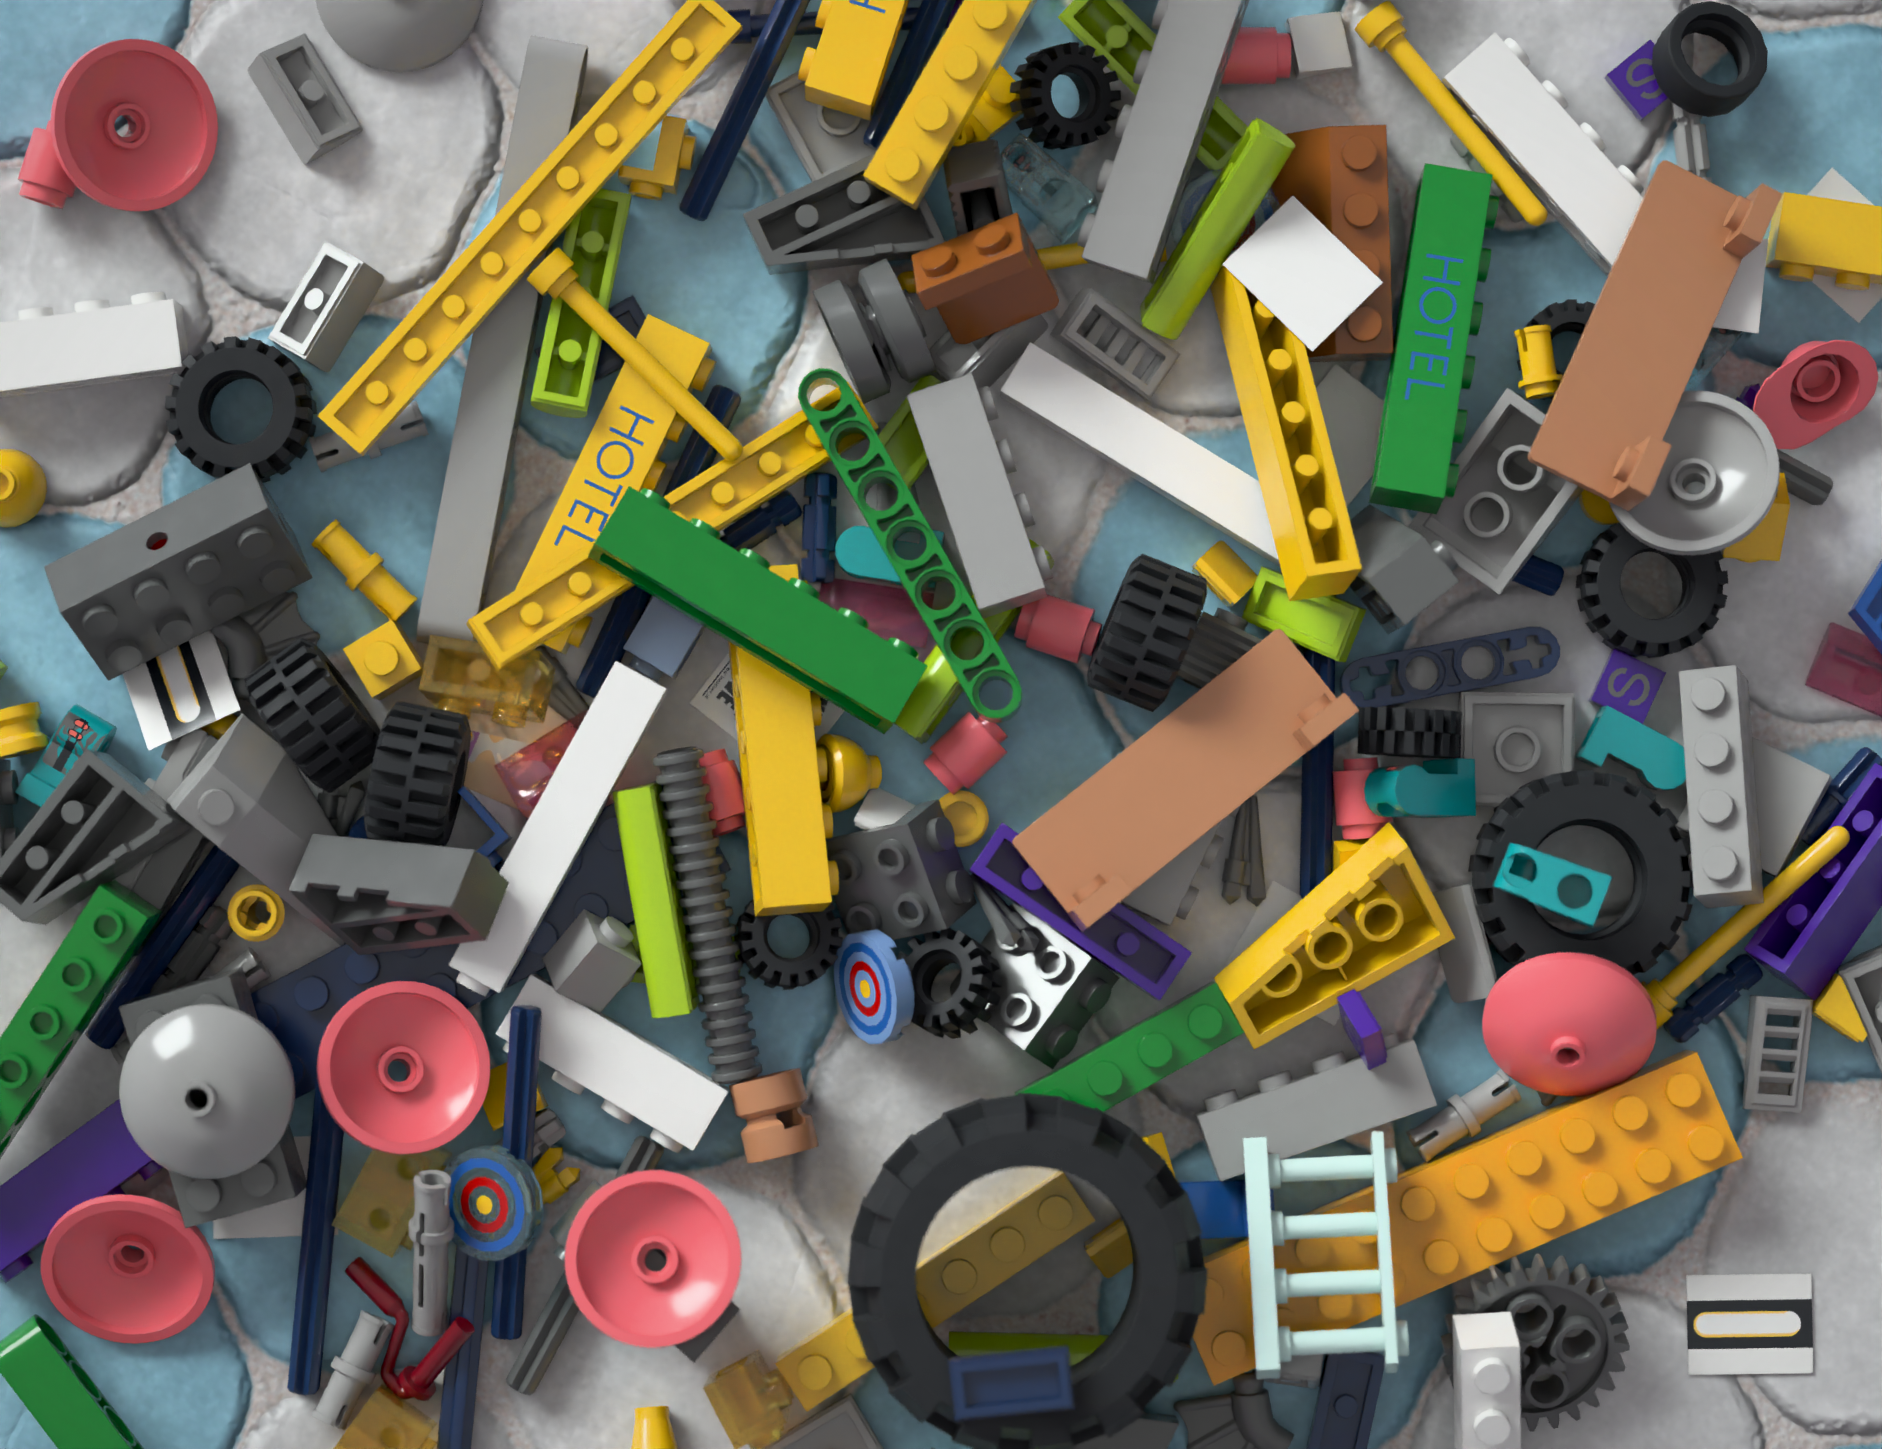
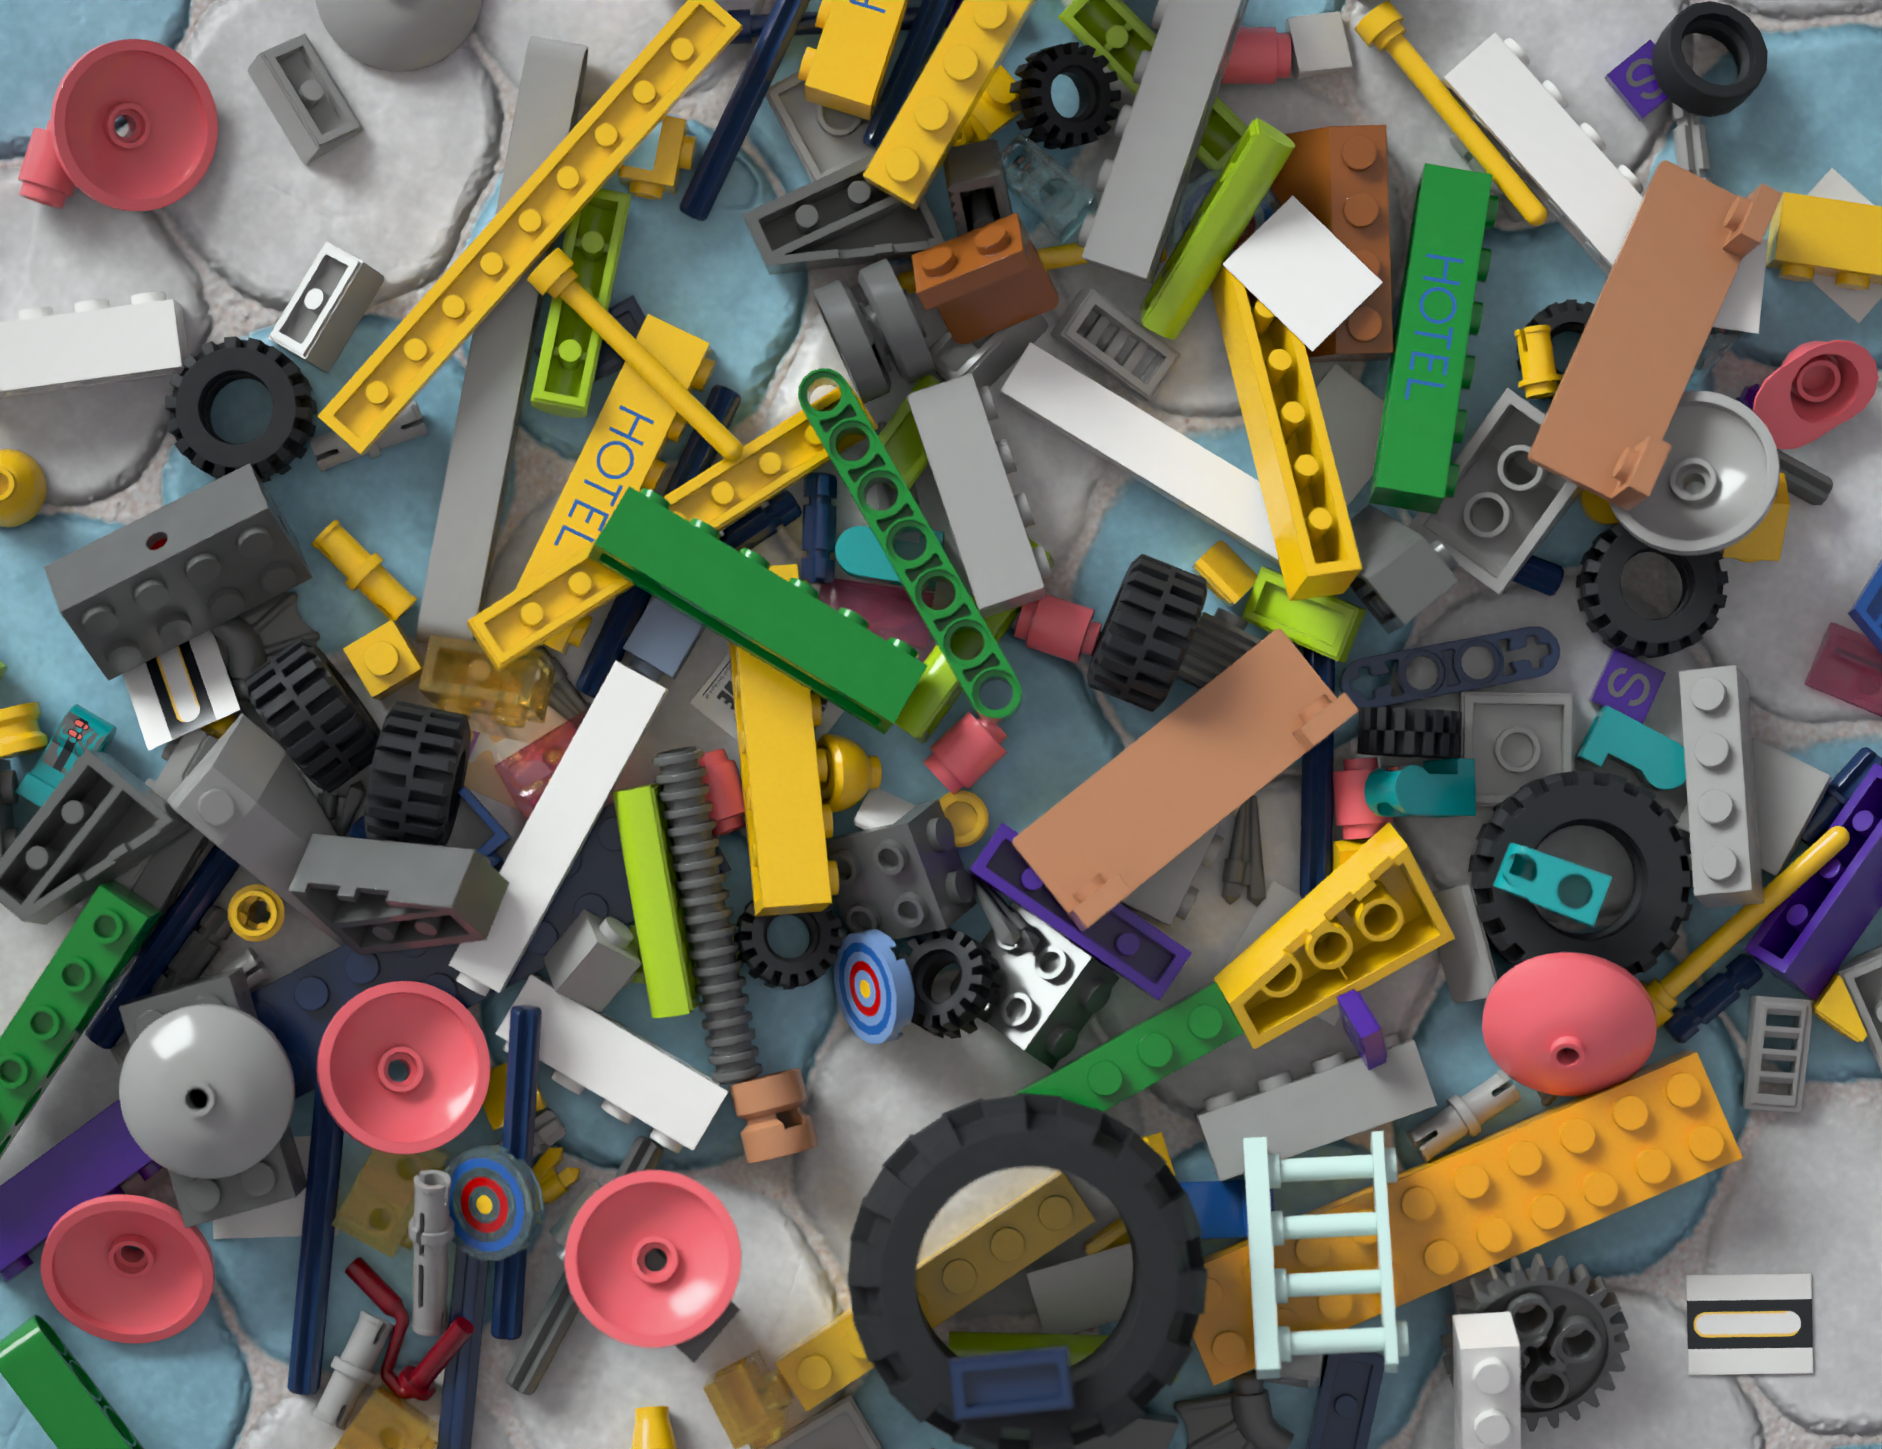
(1083, 1291): none -> white sticker

